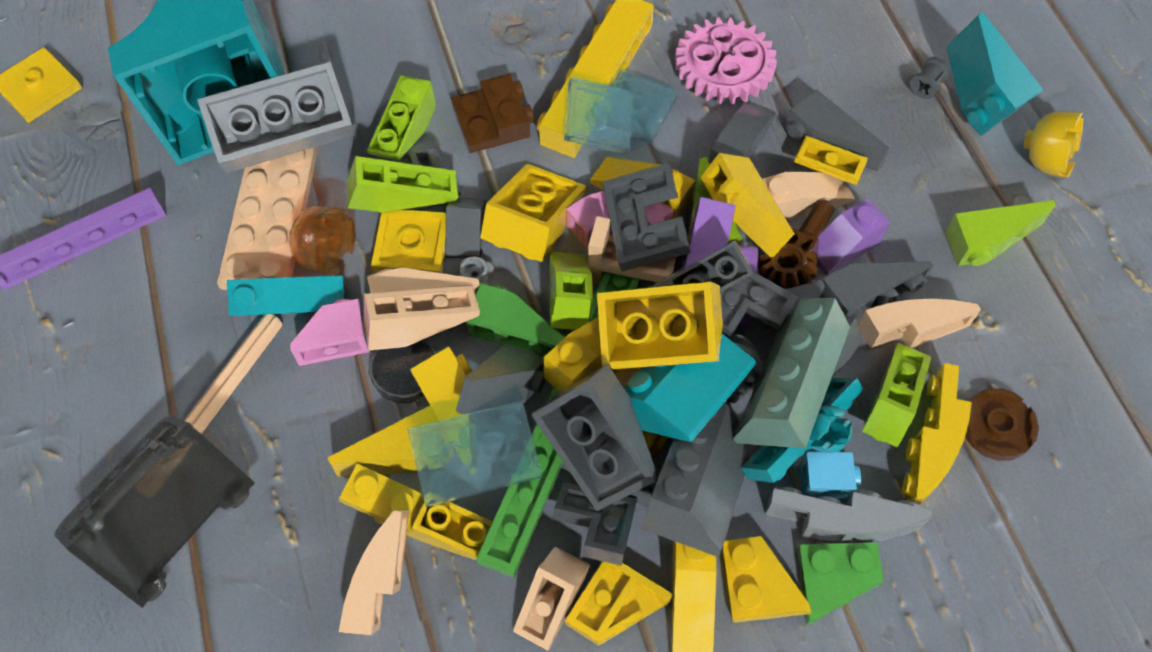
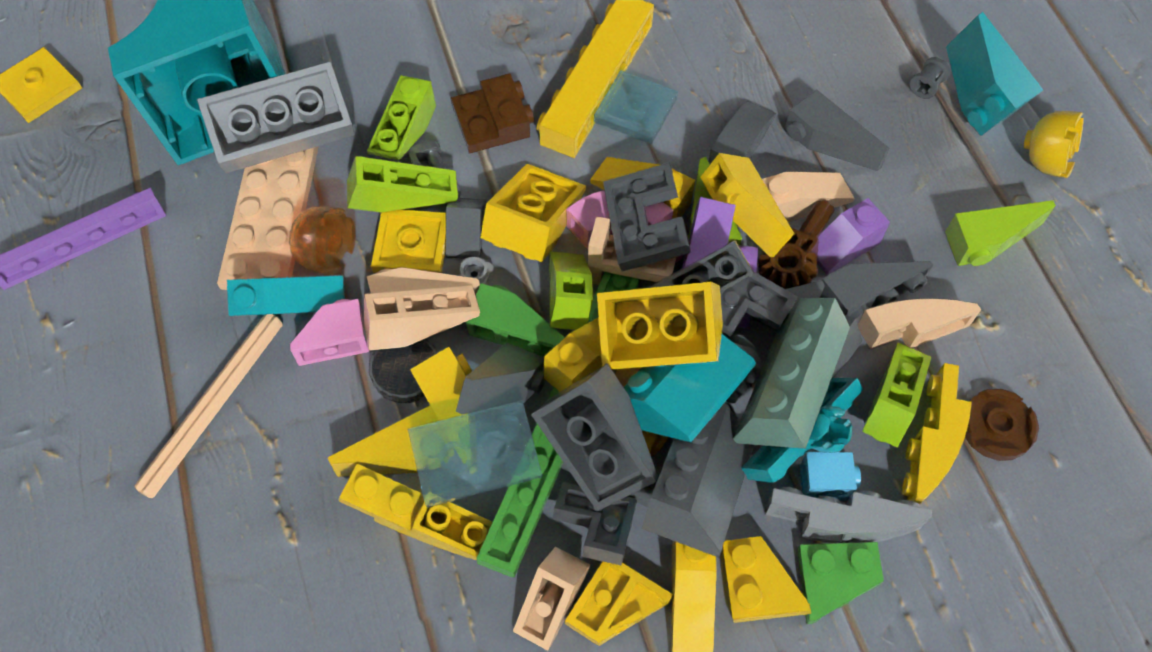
(152, 507): clear smoke windscreen -> none
(376, 575): light nougat slope -> none
(598, 115): clear light blue plate -> none
(725, 60): bright pink gear -> none
(831, 160): yellow slope -> none

